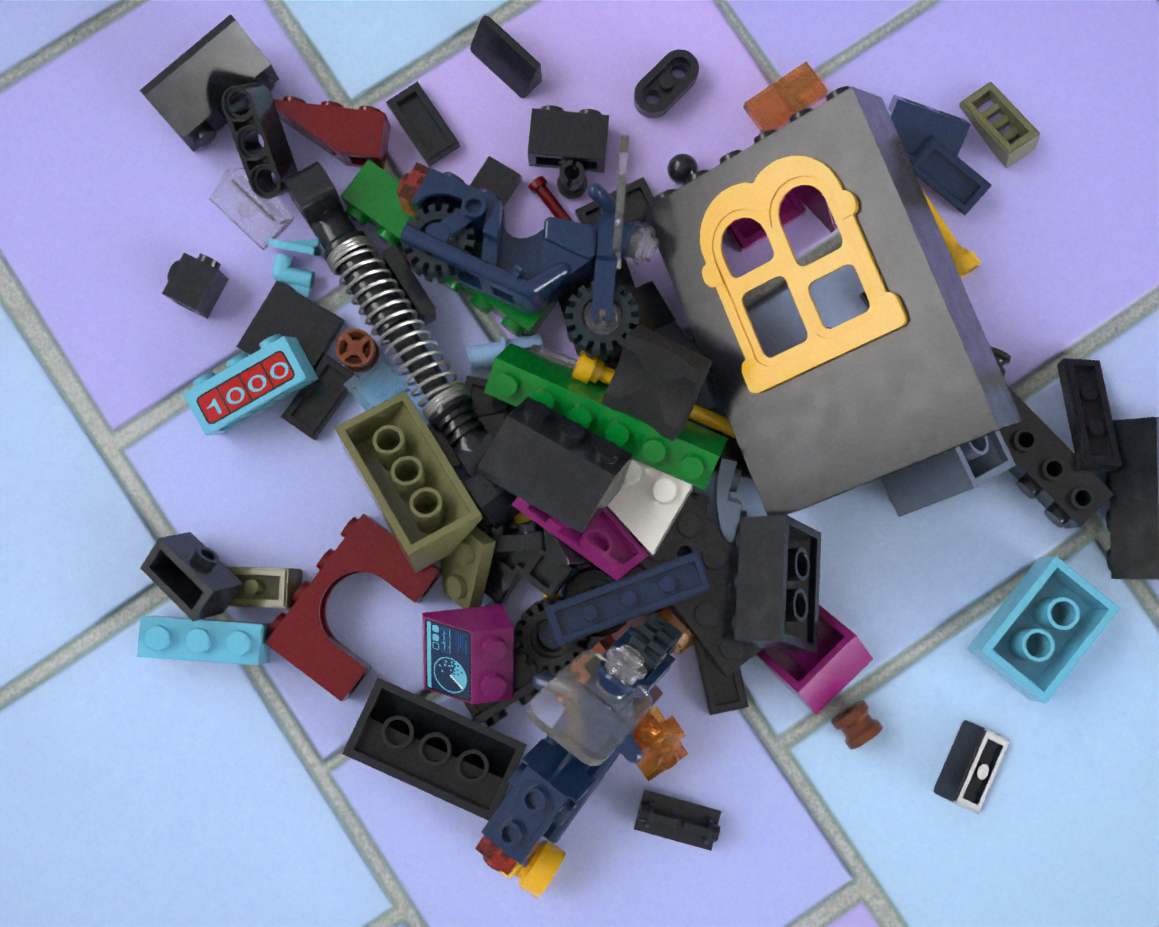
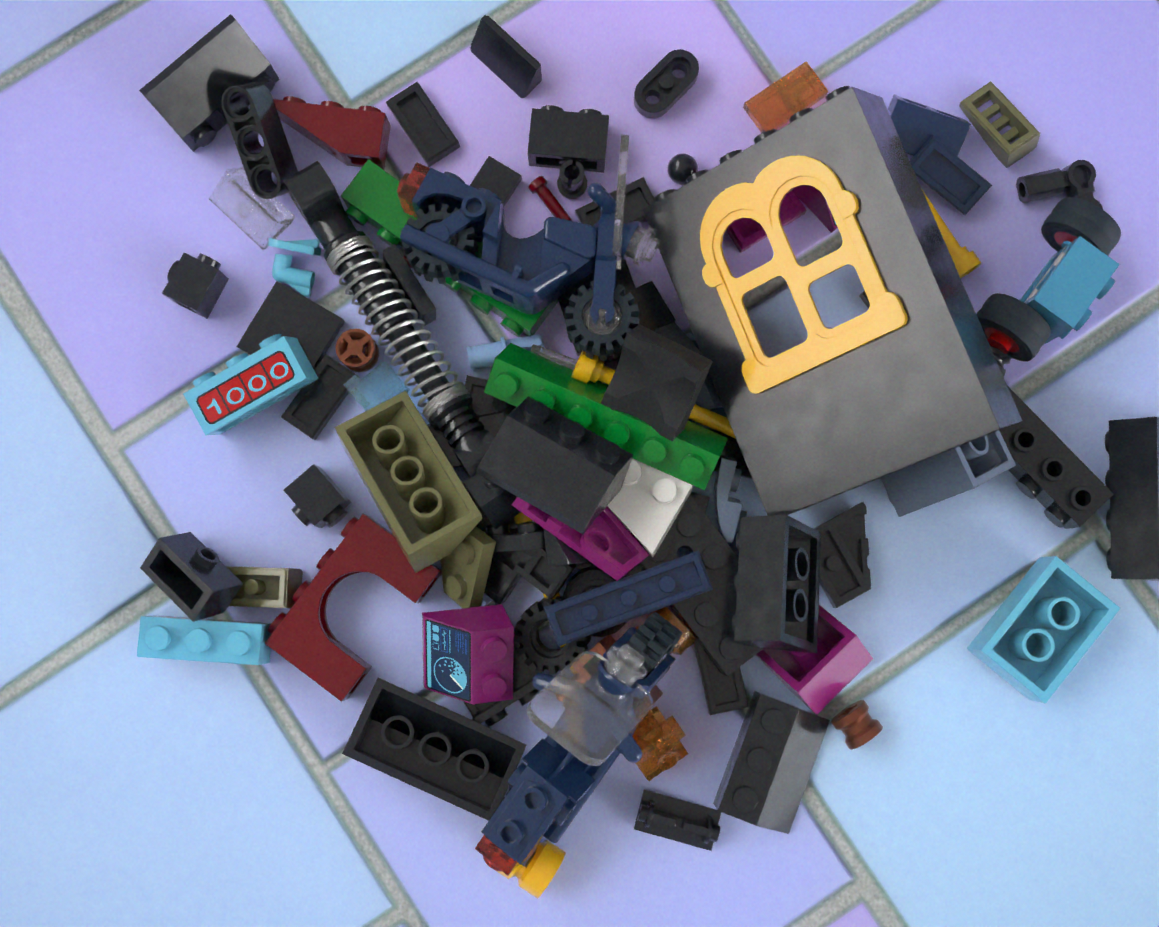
(317, 498): none -> black brick
(770, 763): none -> black slope
(844, 556): none -> black wing
(971, 766): black slope -> none
(1063, 288): none -> brick
(1073, 179): none -> black bar
(1089, 415): black tile -> none

